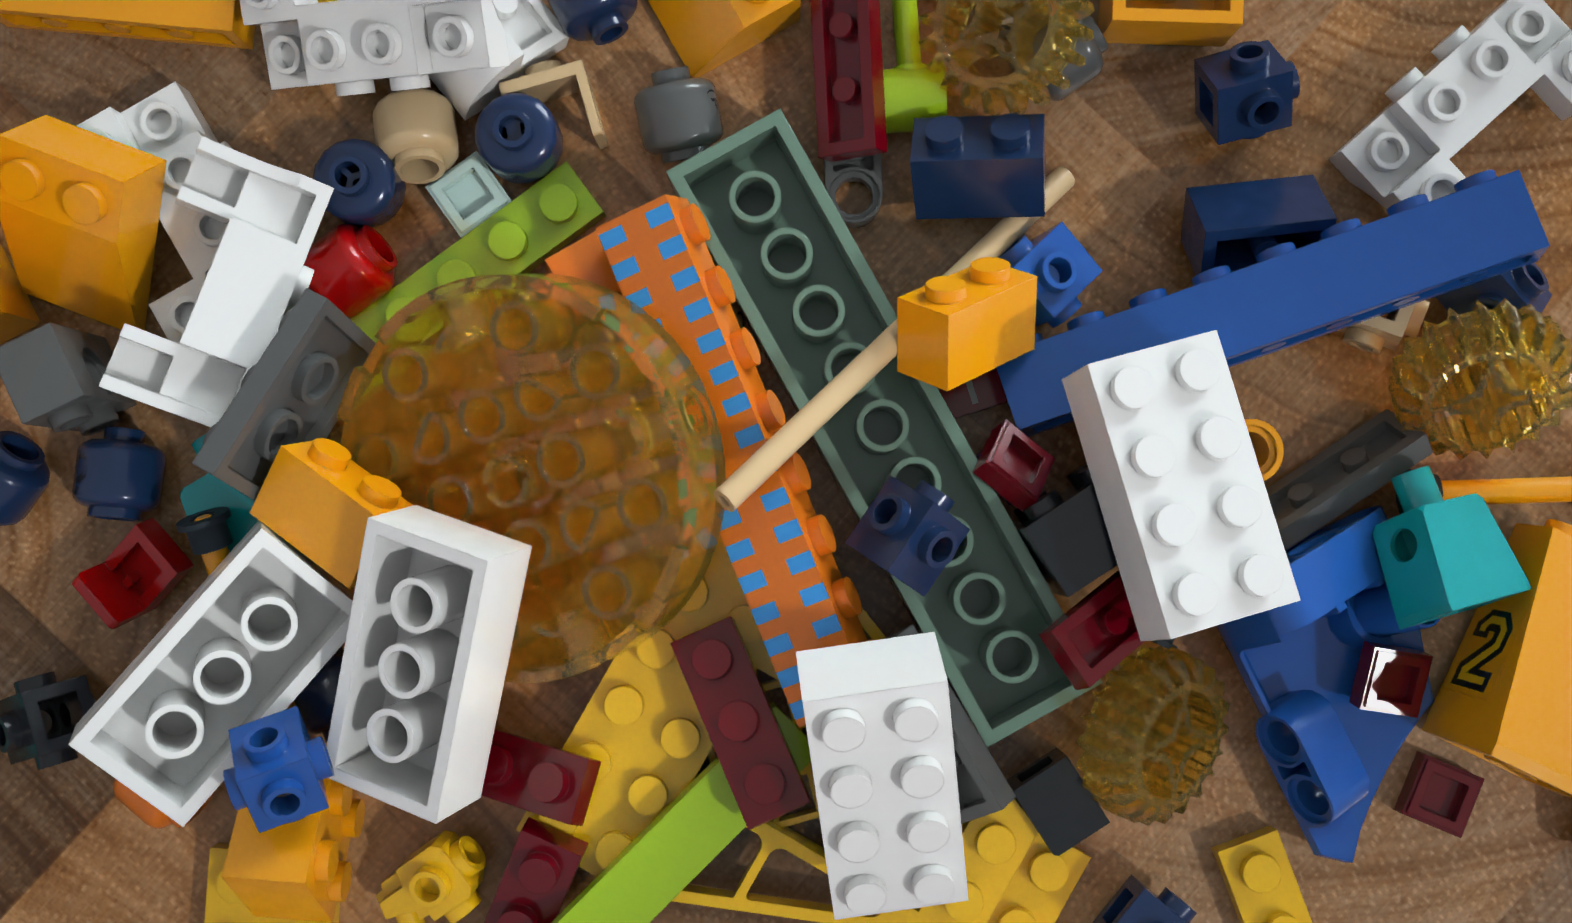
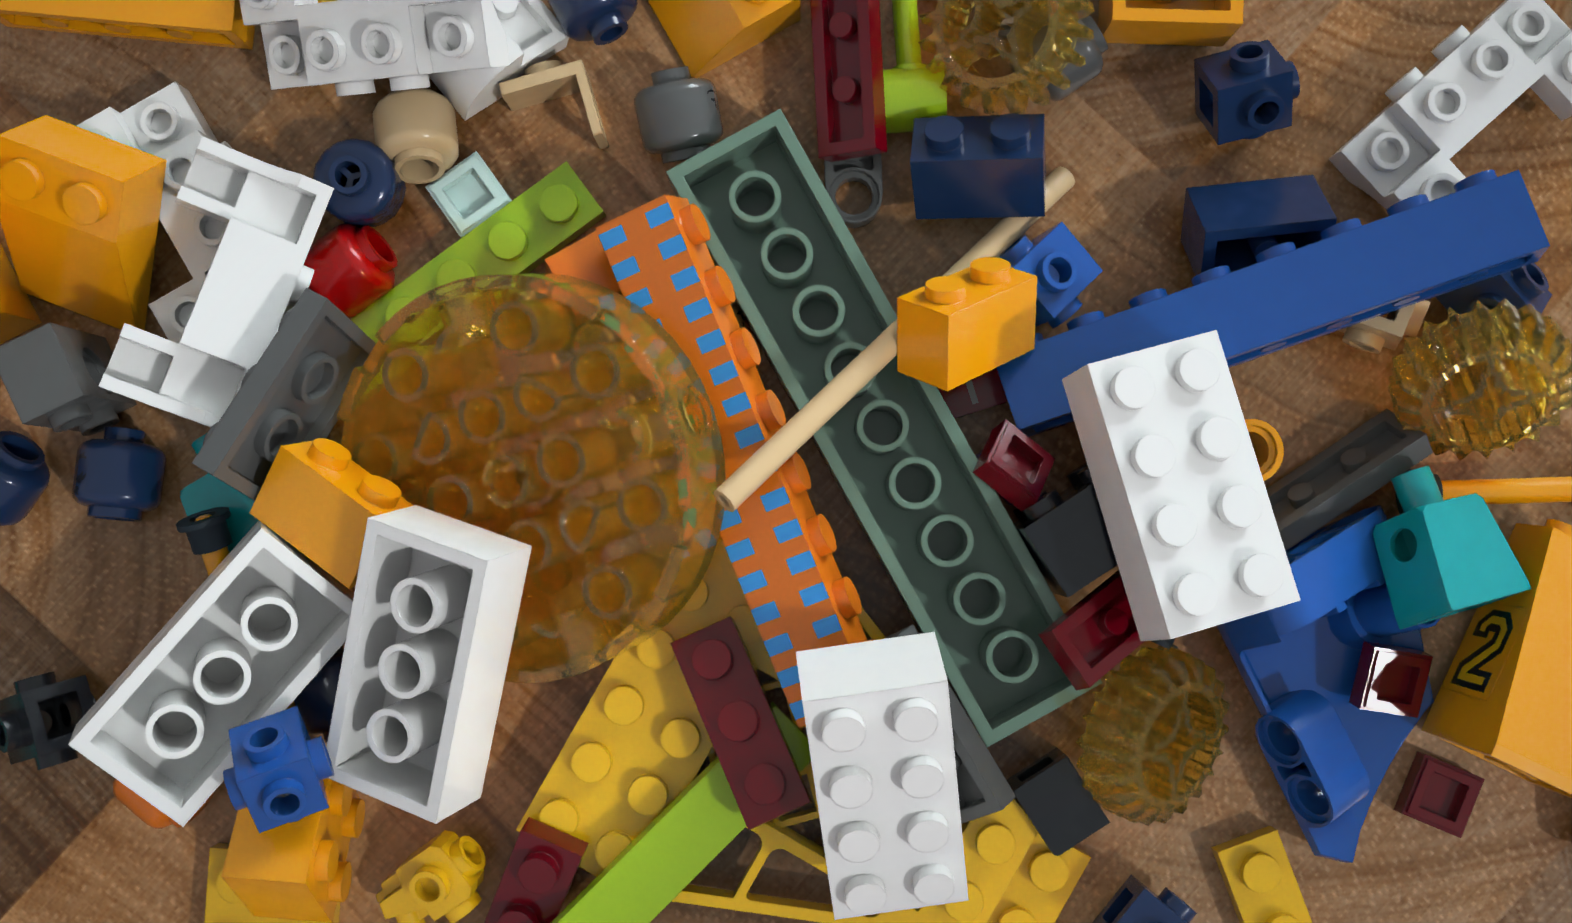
(134, 575): red bracket -> none
(509, 151): dark blue head -> none
(540, 778): dark red plate -> none
(909, 533): dark blue brick -> none

